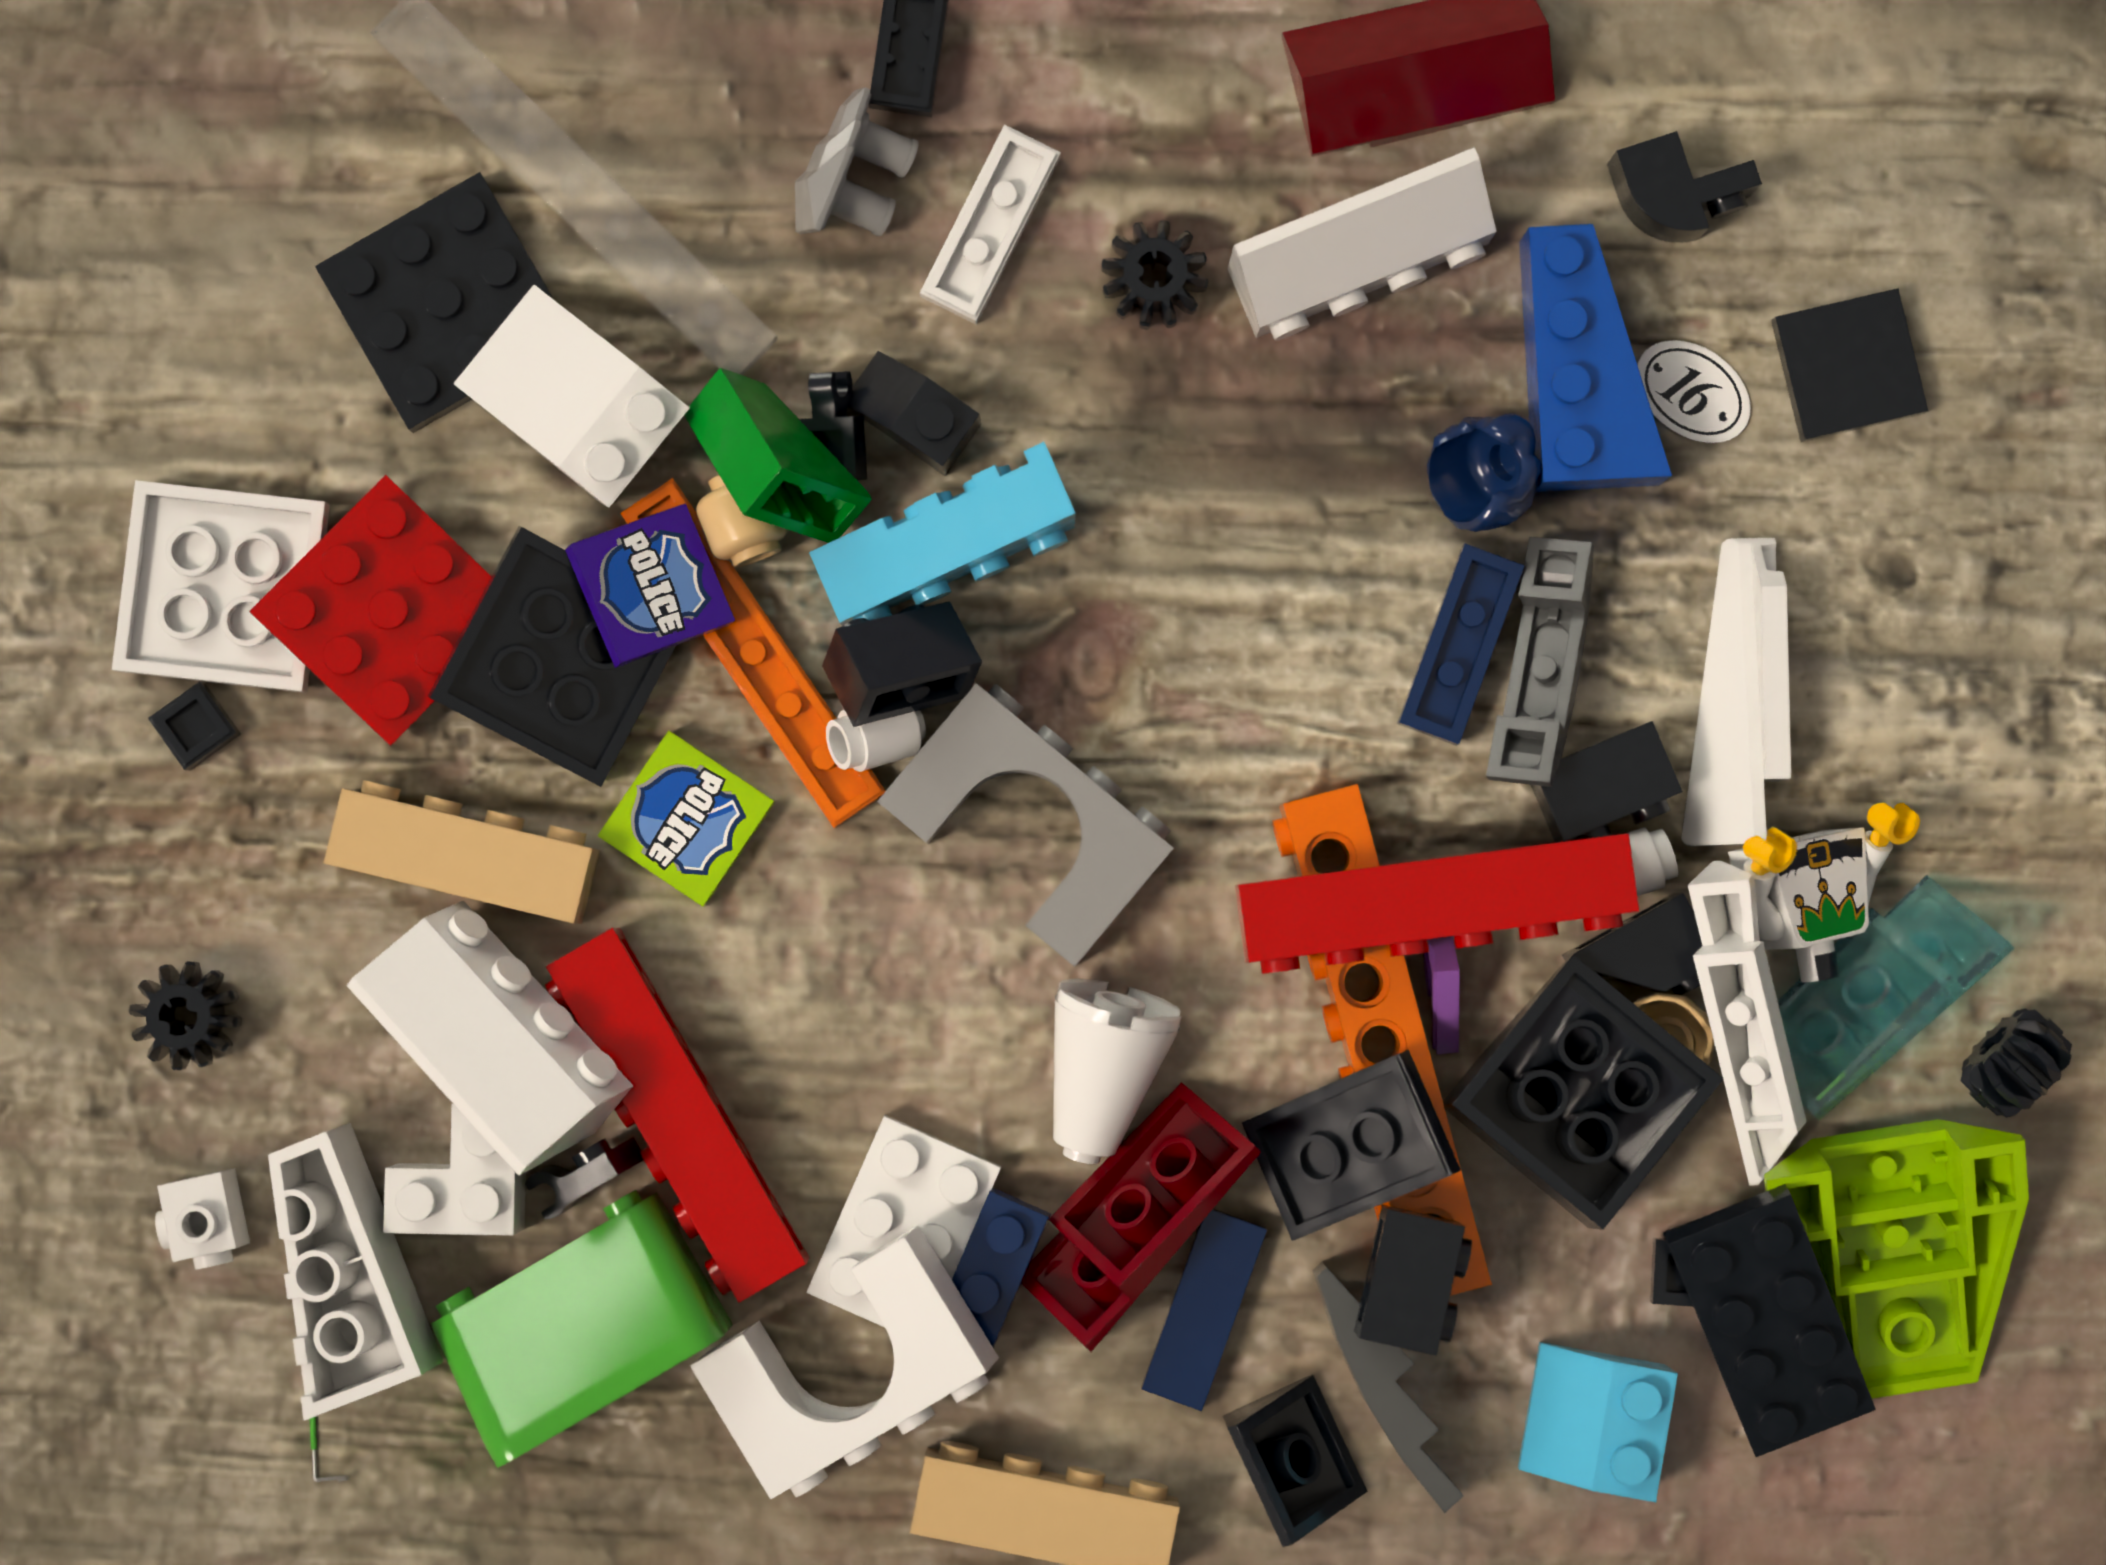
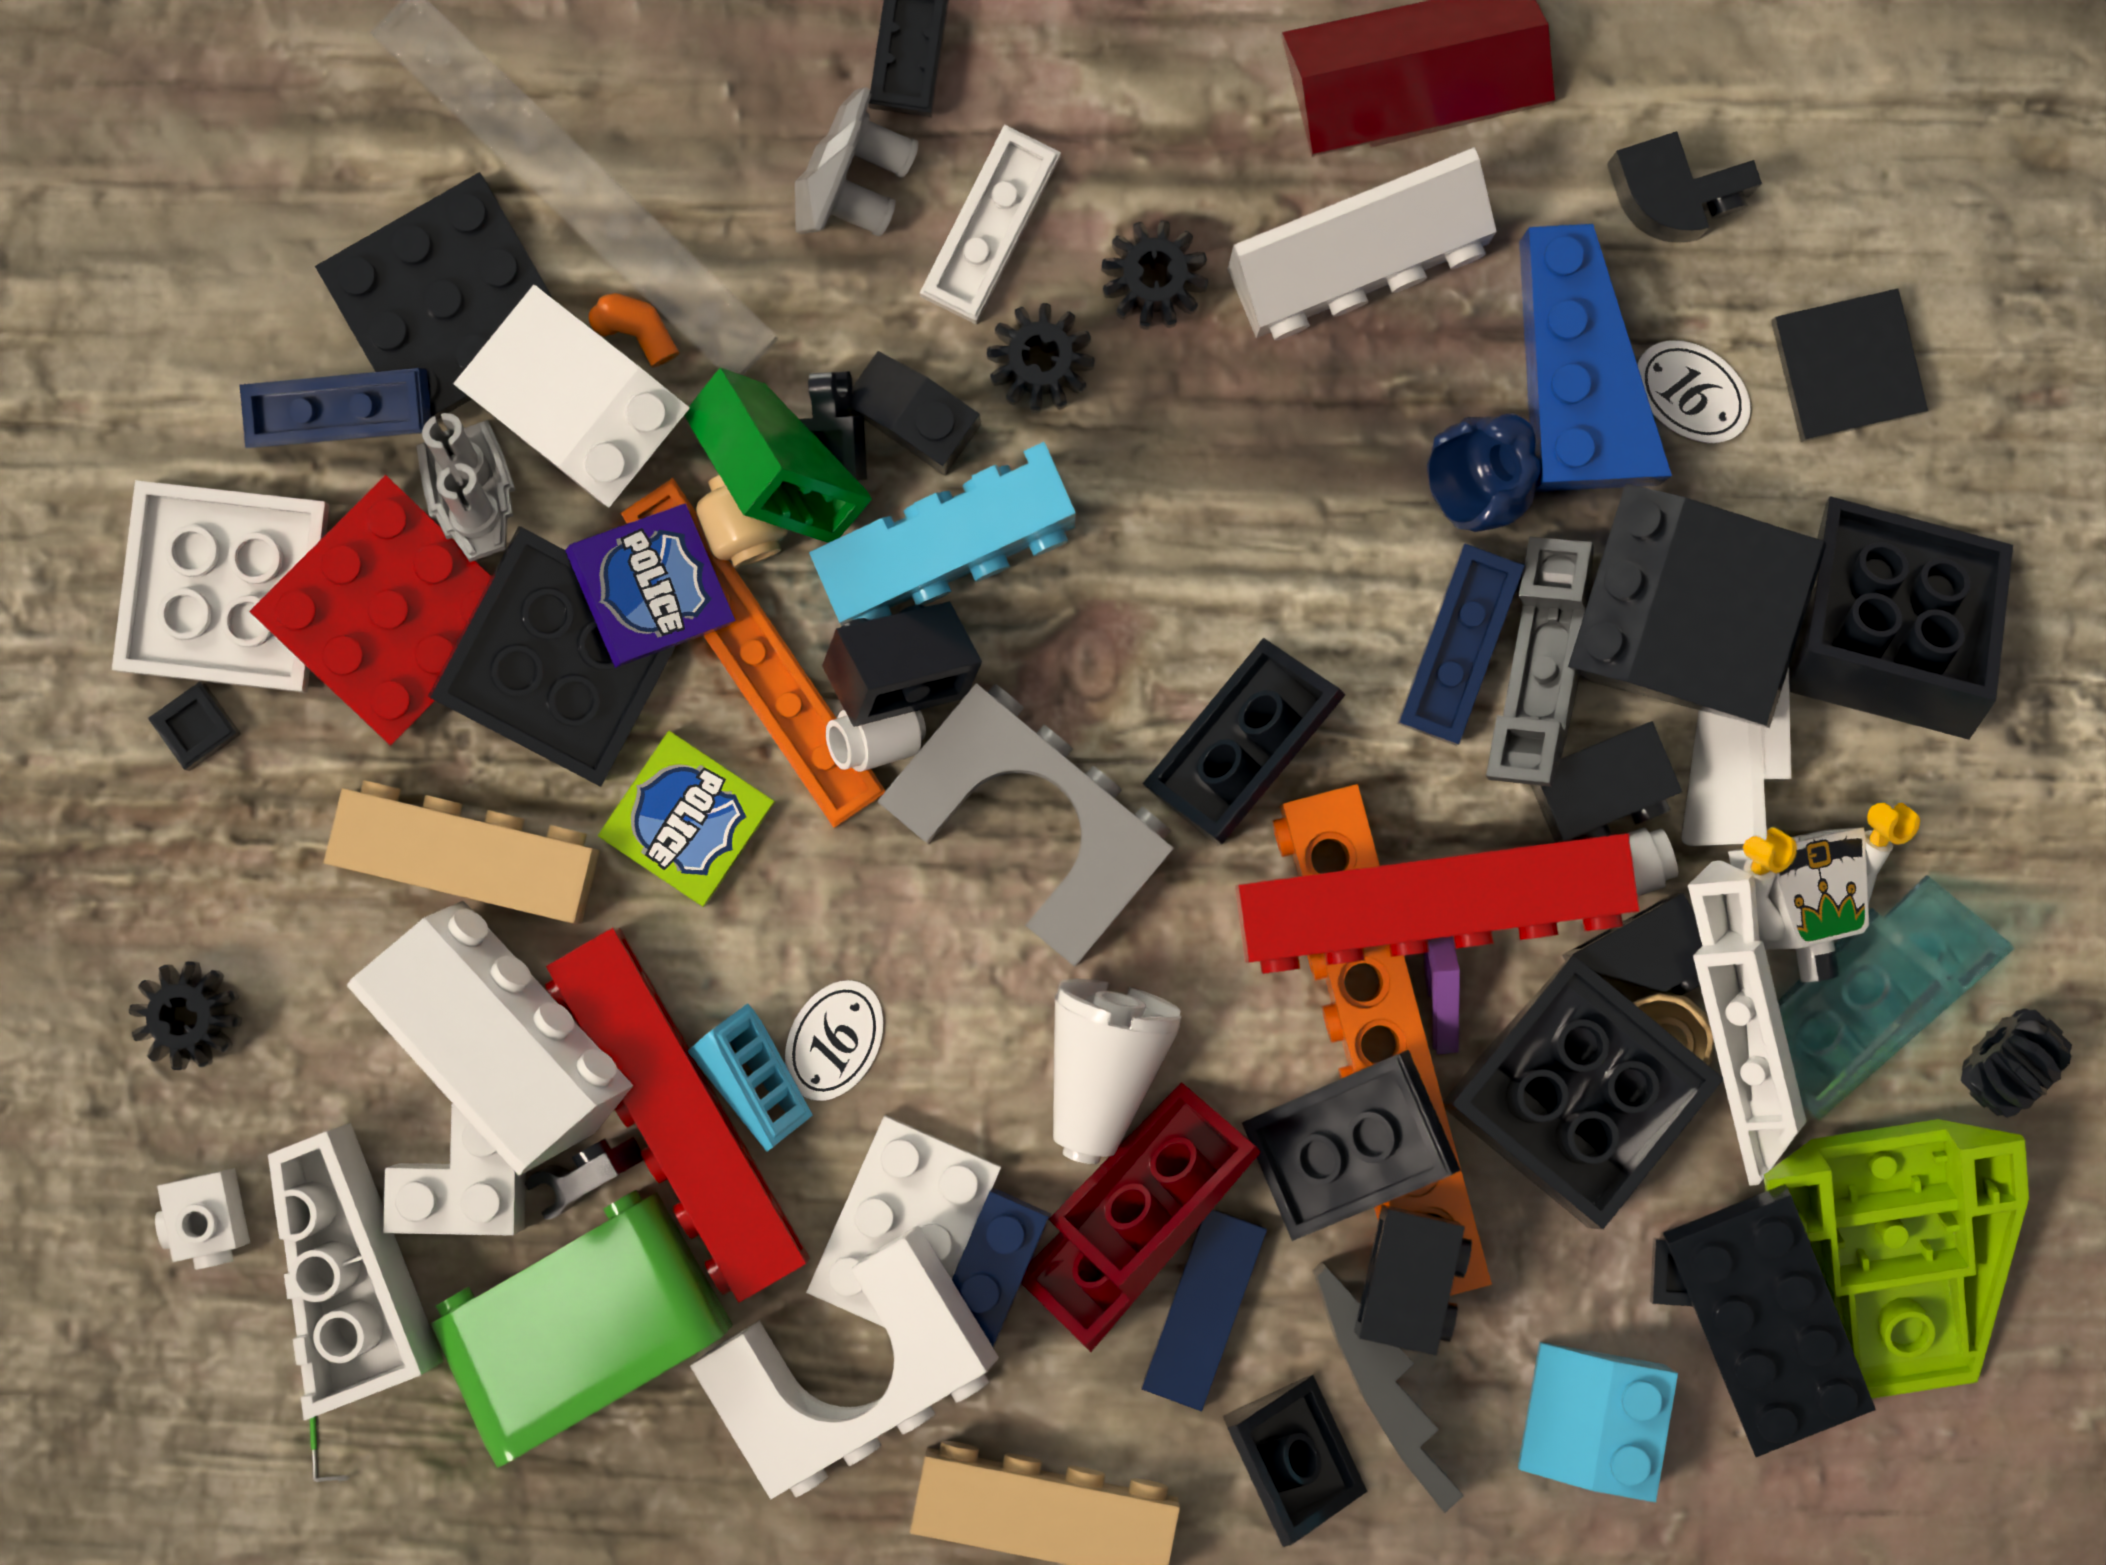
(335, 408): none -> dark blue tile
(466, 484): none -> light grey connector
(636, 318): none -> orange arm
(726, 1073): none -> medium azure slope
(834, 1040): none -> white sticker
(1050, 339): none -> black gear
(1243, 741): none -> black slope
(1696, 606): none -> black slope
(1904, 620): none -> black slope

